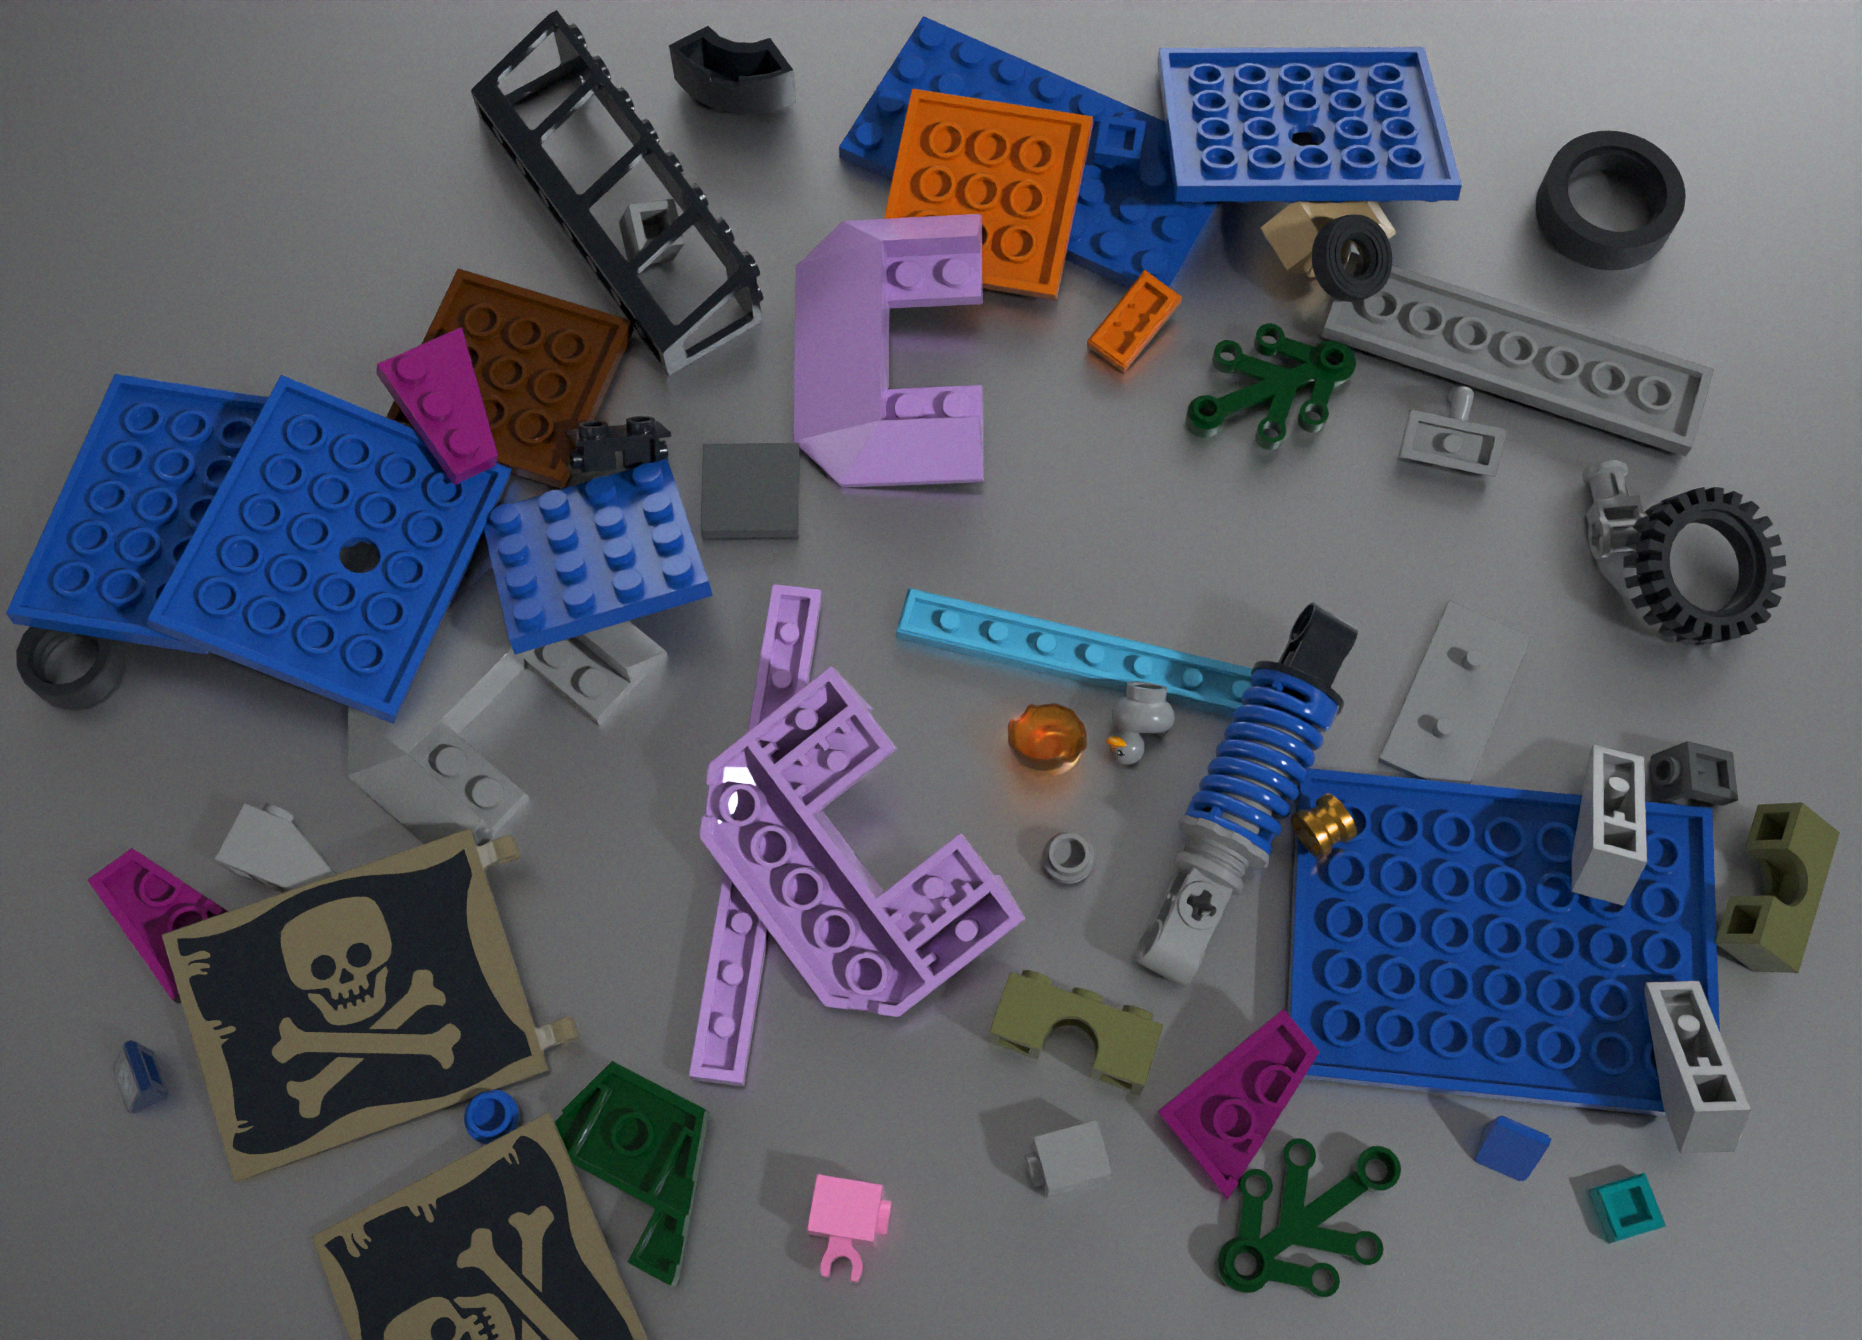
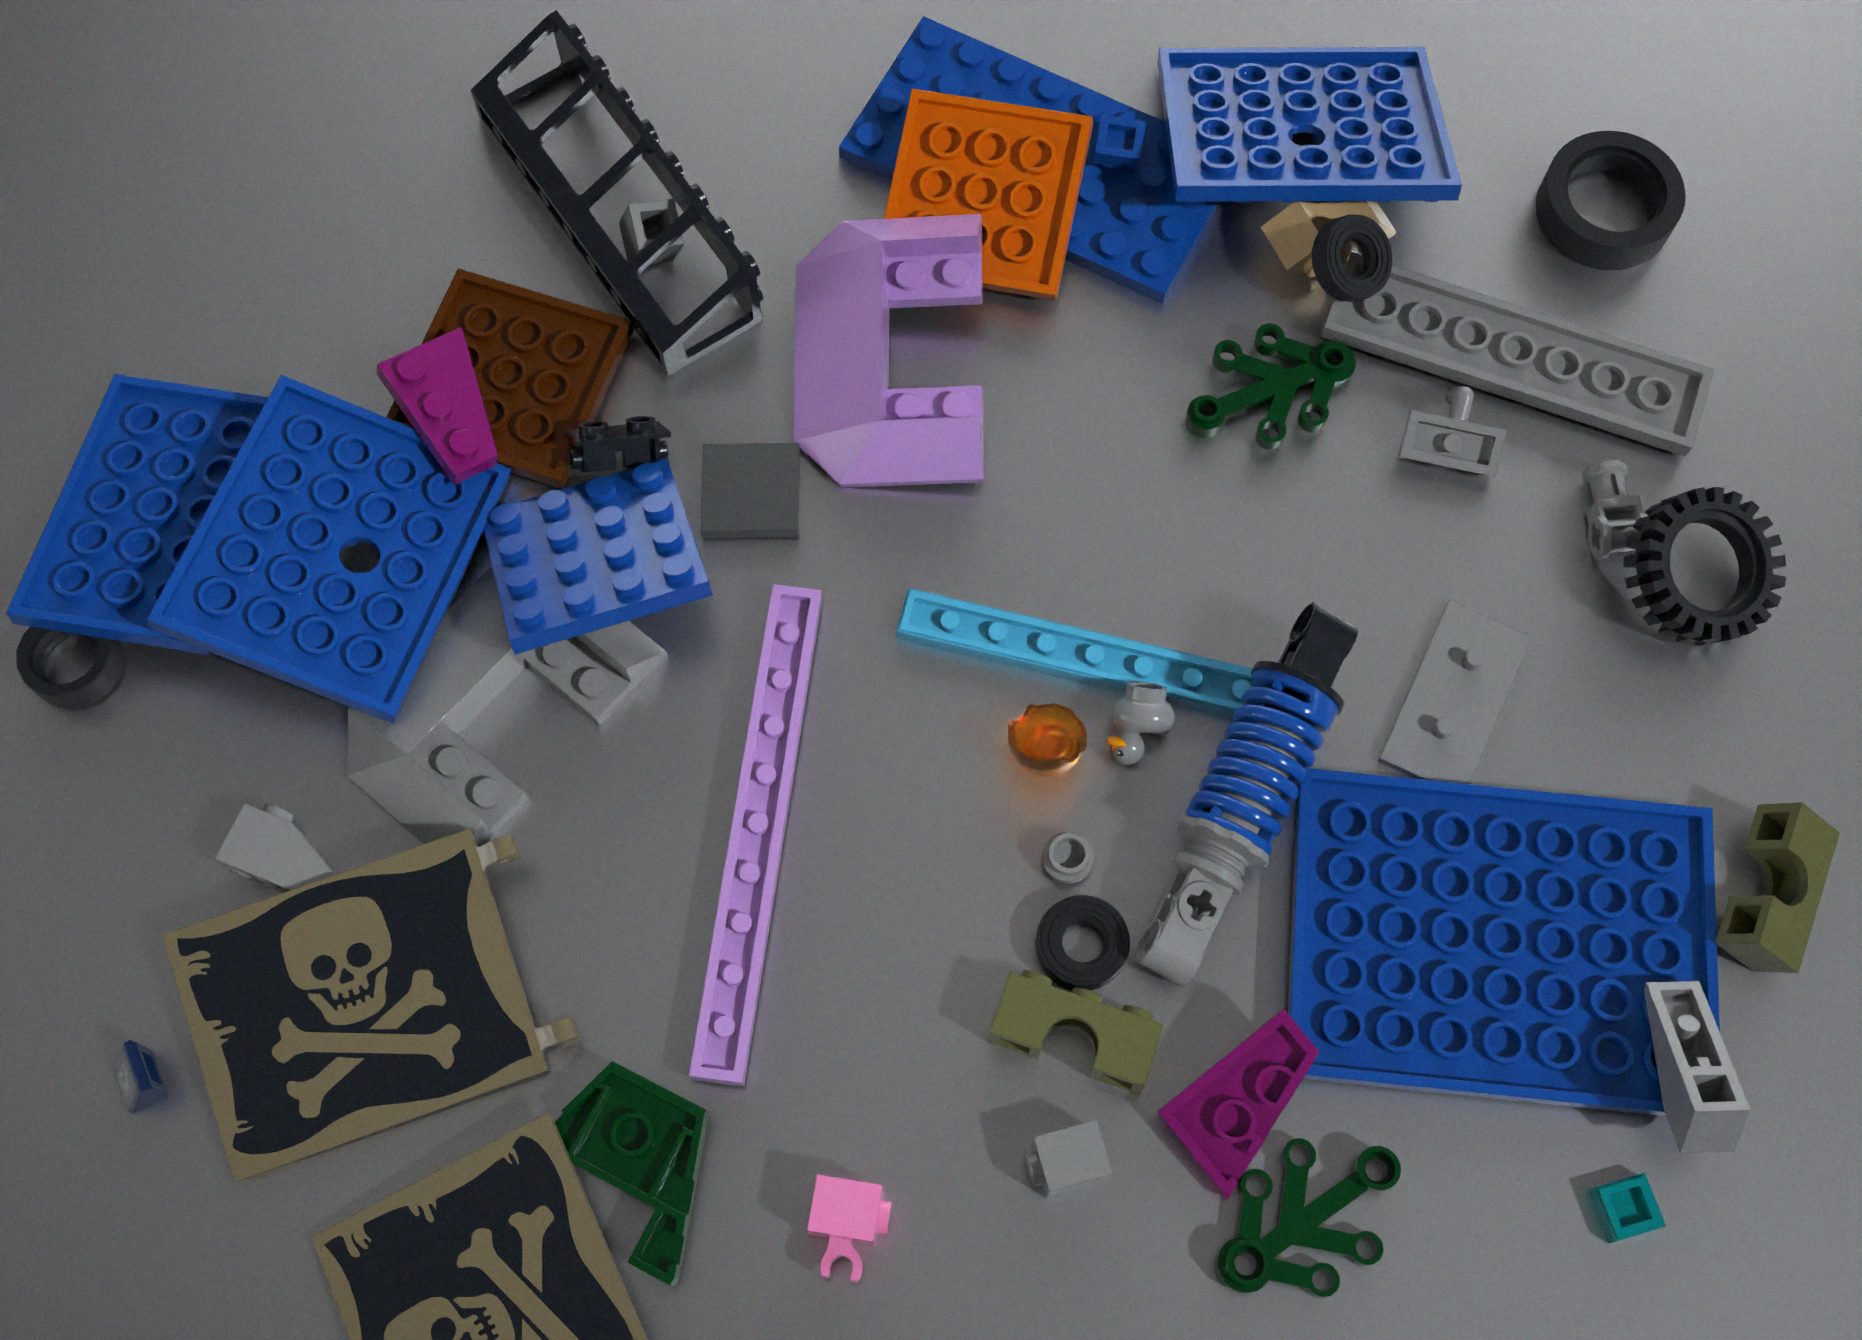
(149, 904): magenta wing -> none
(491, 1116): blue plate -> none
(733, 74): black brick -> none
(808, 884): lavender slope -> none
(1089, 911): none -> black tyre
(1134, 321): orange plate -> none
(1323, 826): pearl gold wheel -> none
(1511, 1148): blue slope -> none
(1610, 827): light grey slope -> none
(1694, 773): dark grey bracket -> none

